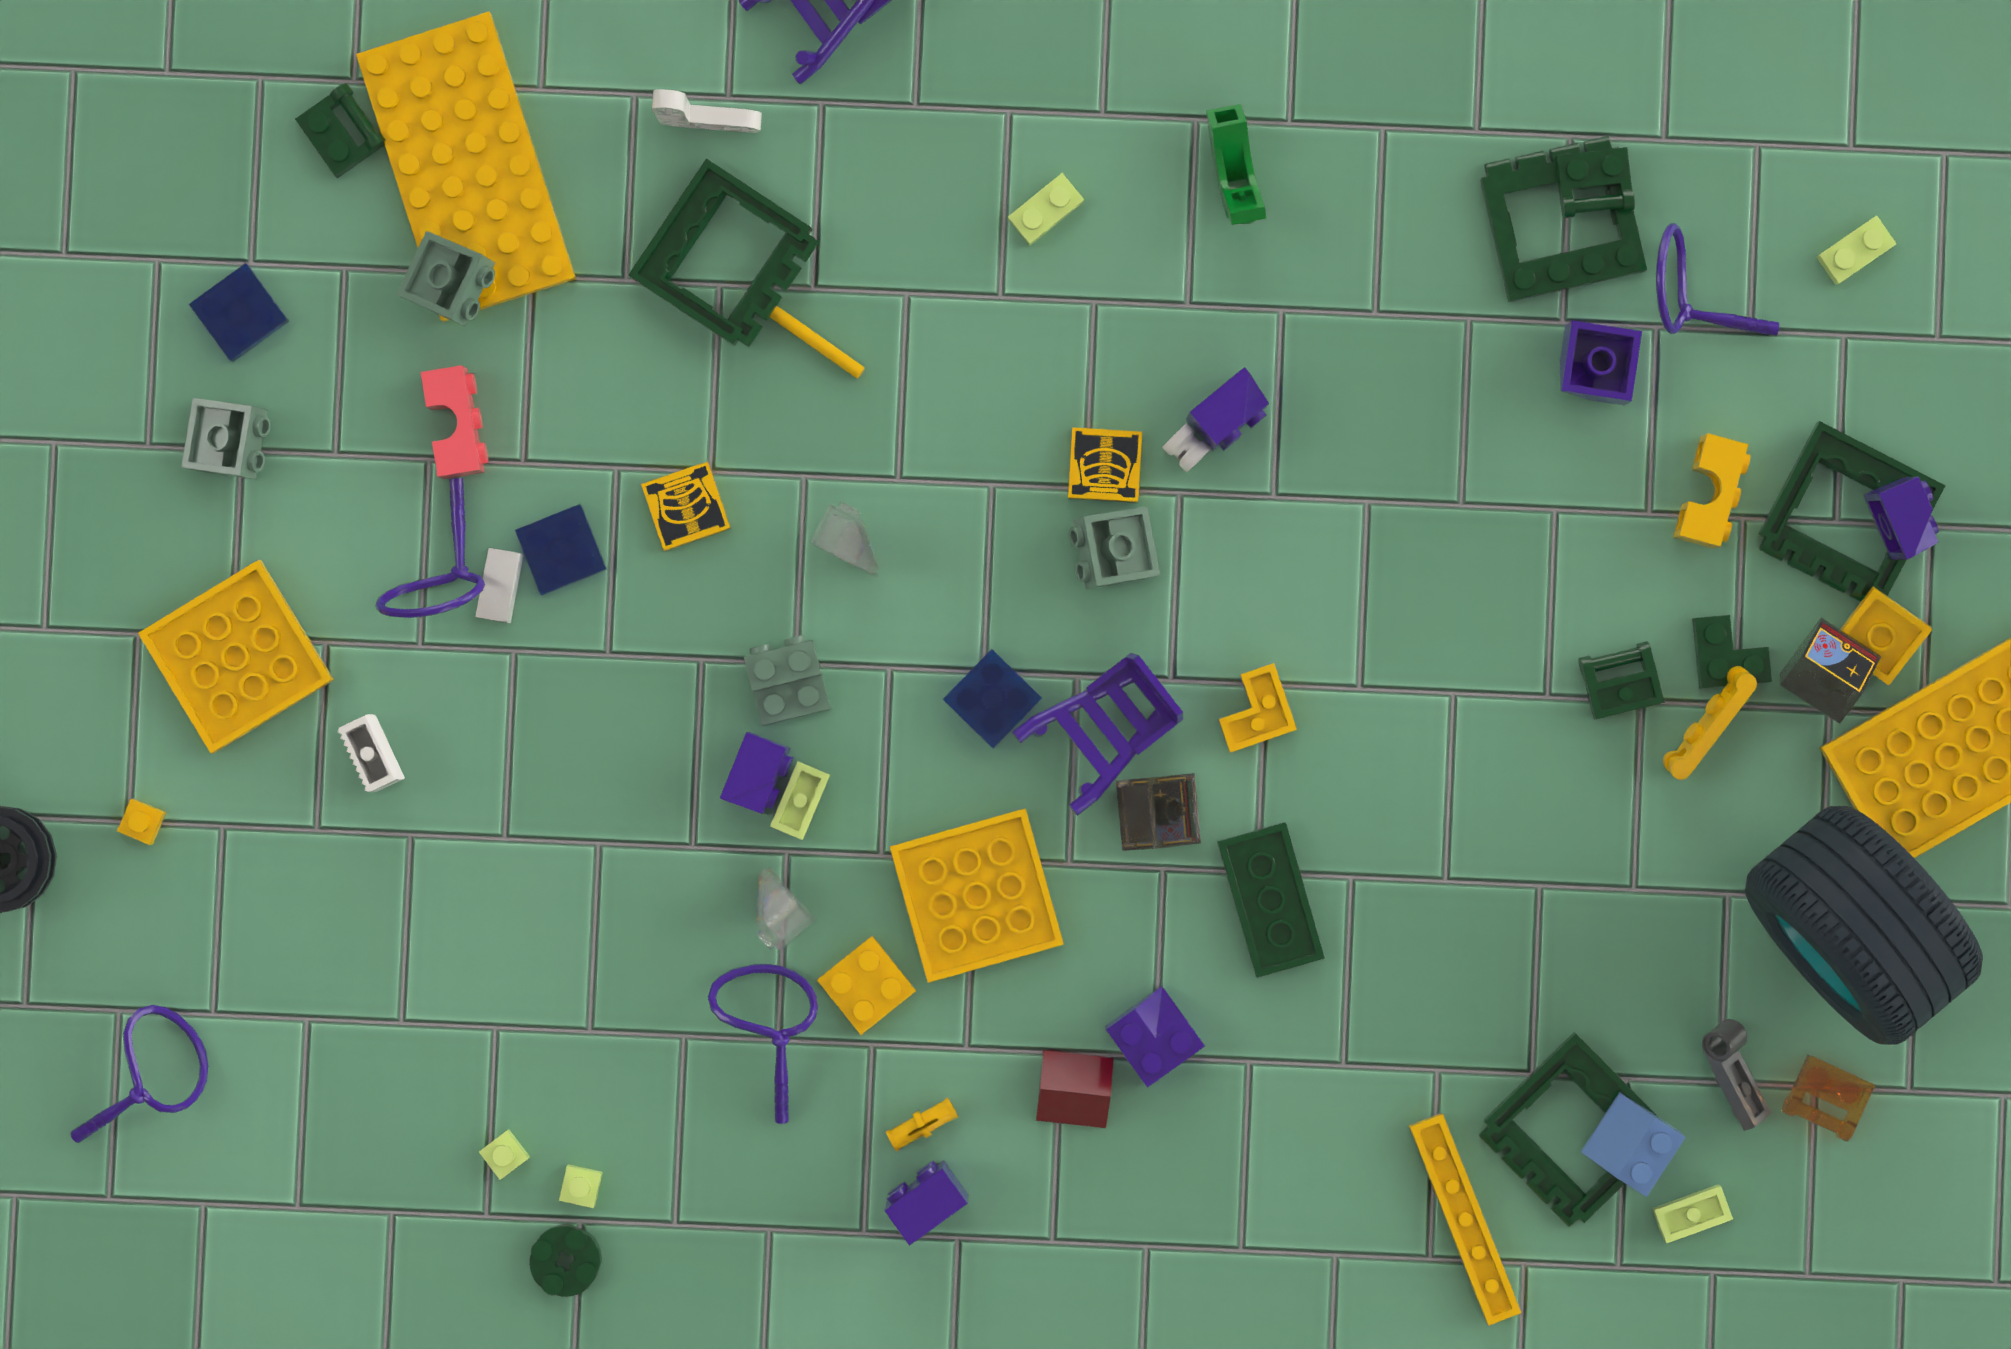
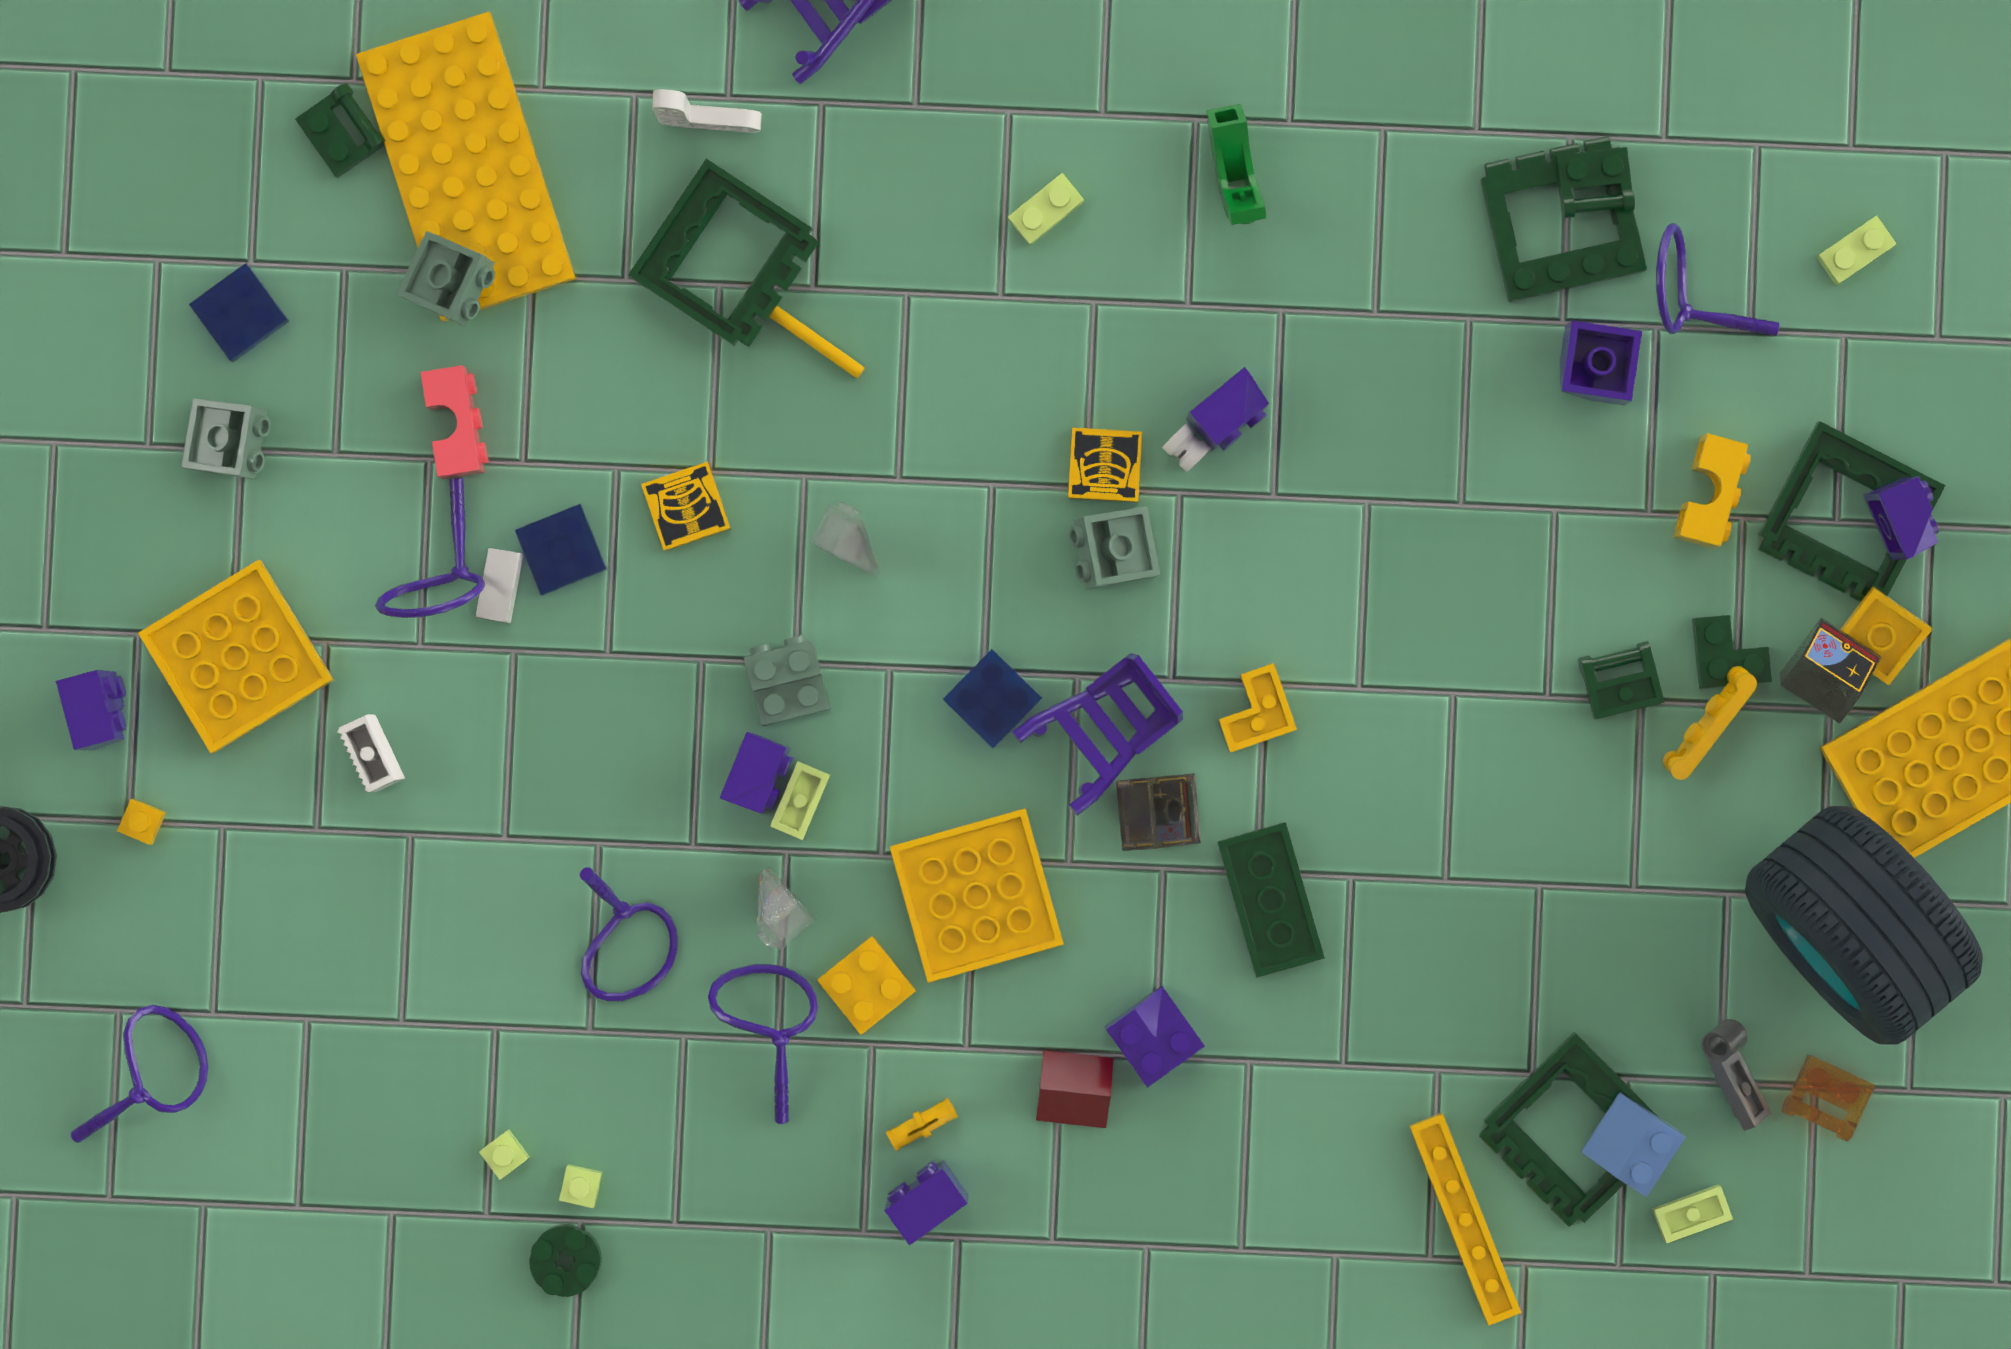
(93, 708): none -> dark purple slope
(621, 911): none -> dark purple piece

